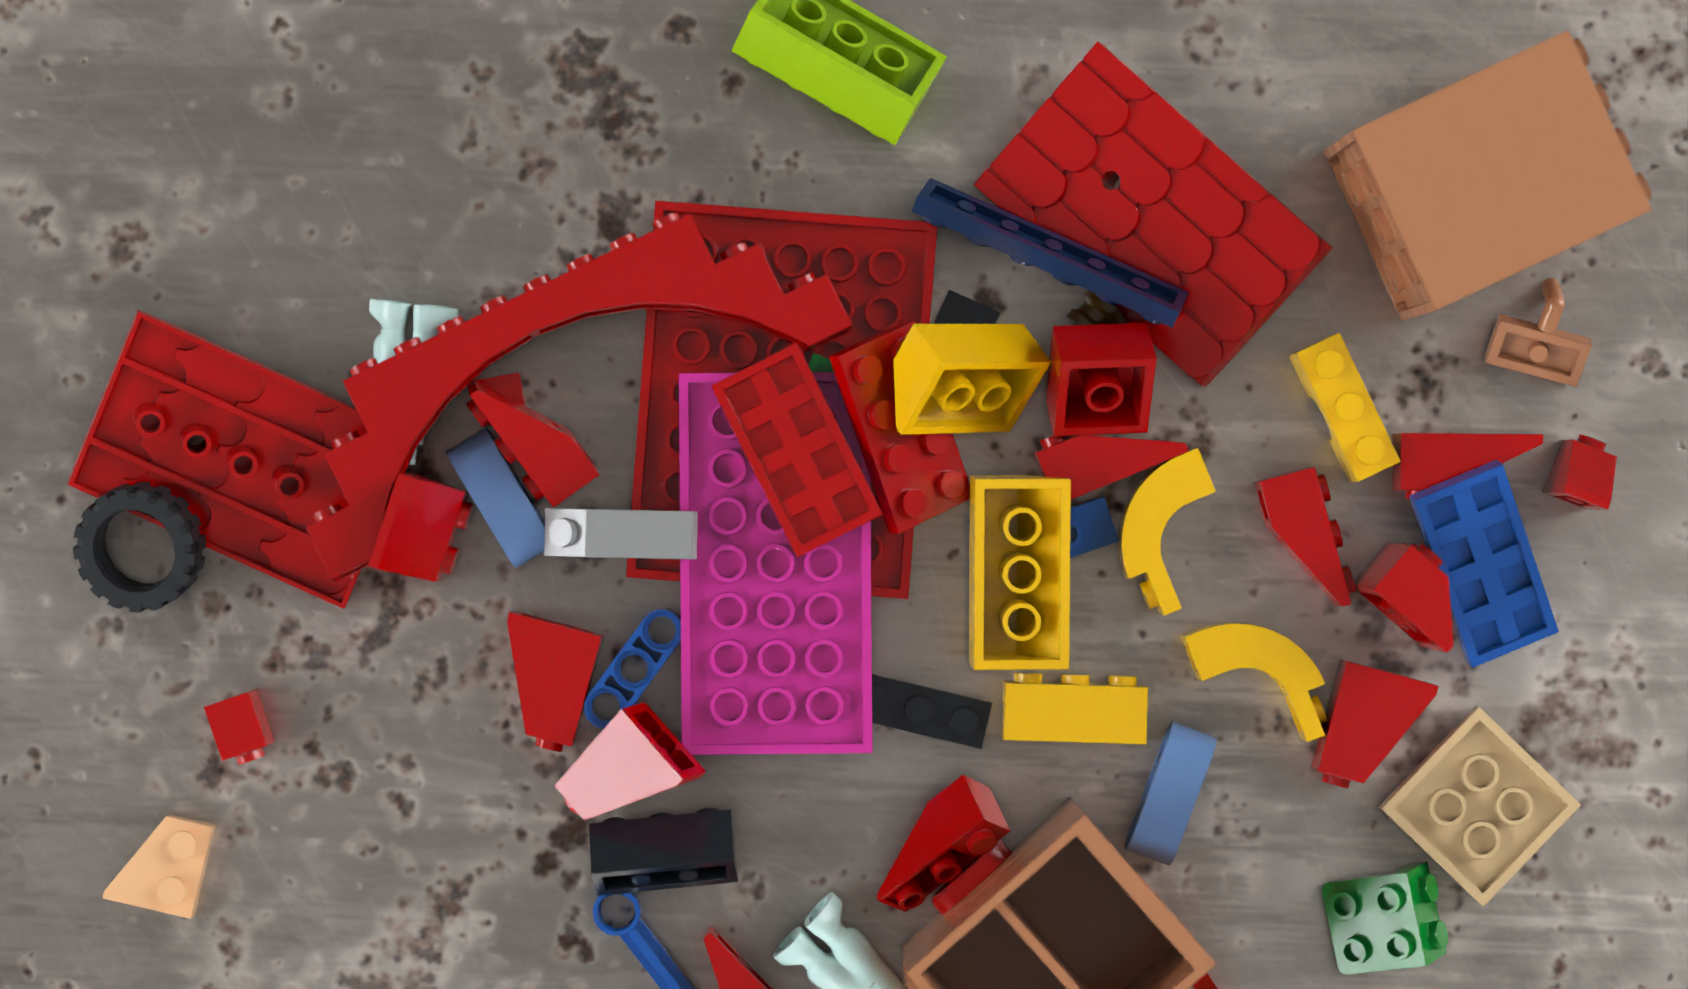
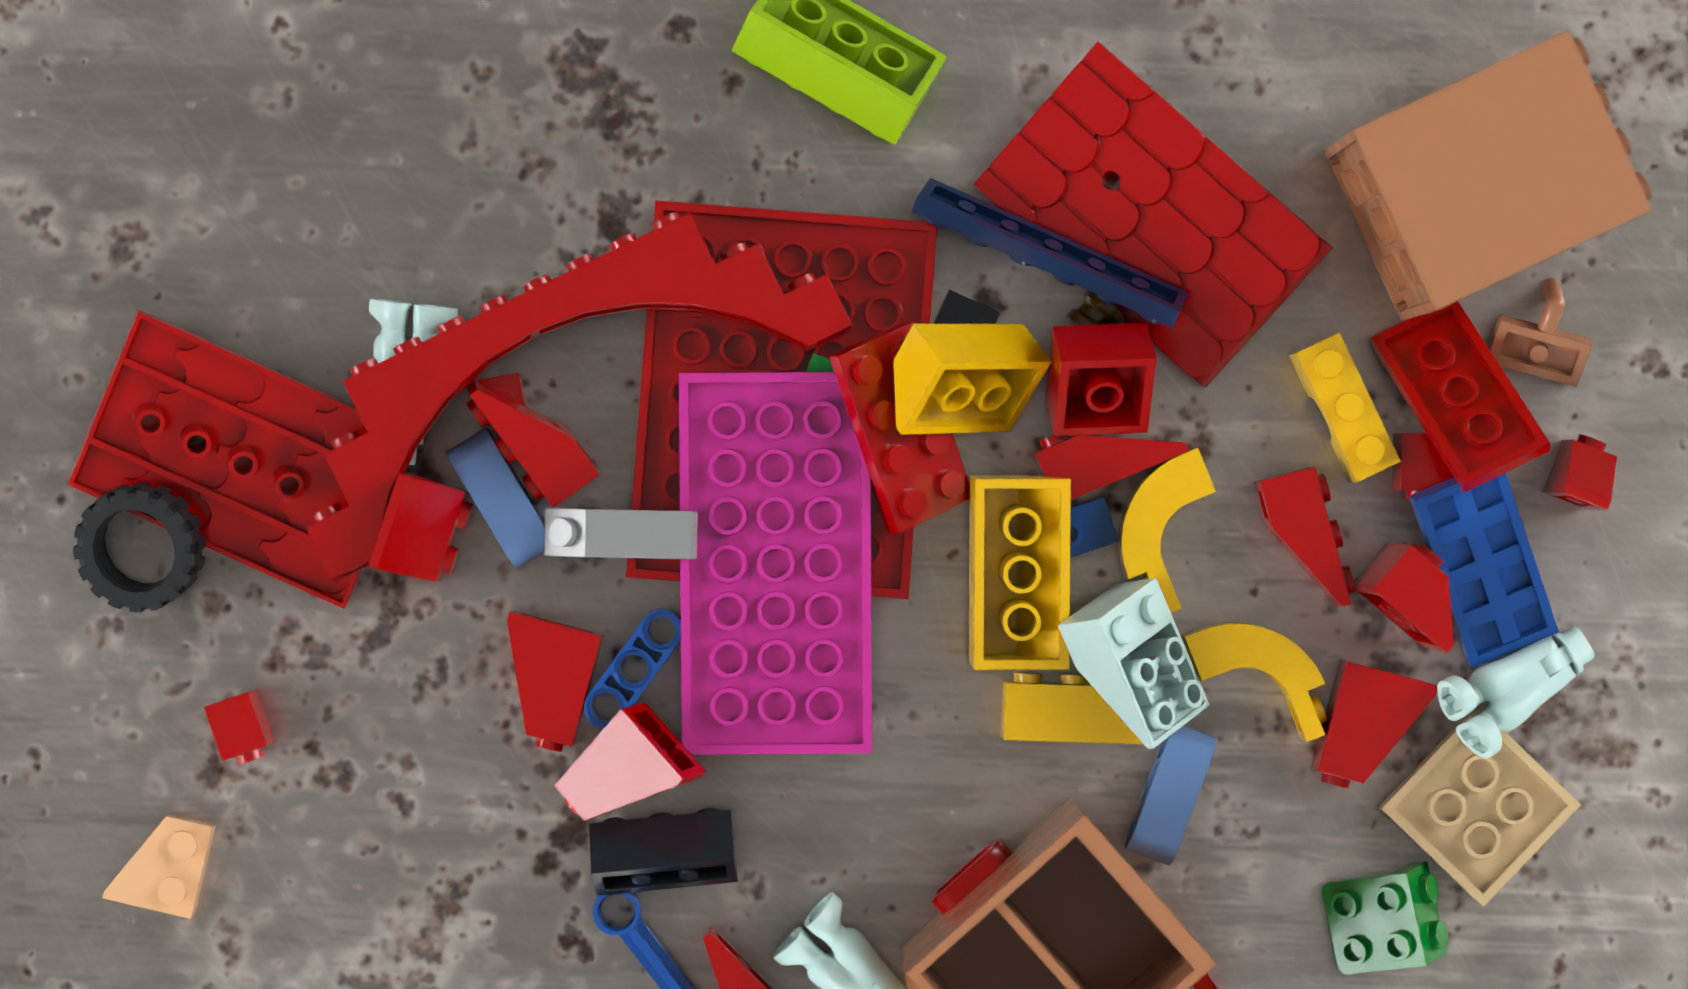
(796, 450): red plate -> none
(929, 711): black plate -> none
(946, 838): red slope -> none
(1136, 659): none -> light aqua slope
(1460, 395): none -> red plate
(1513, 688): none -> light aqua piece

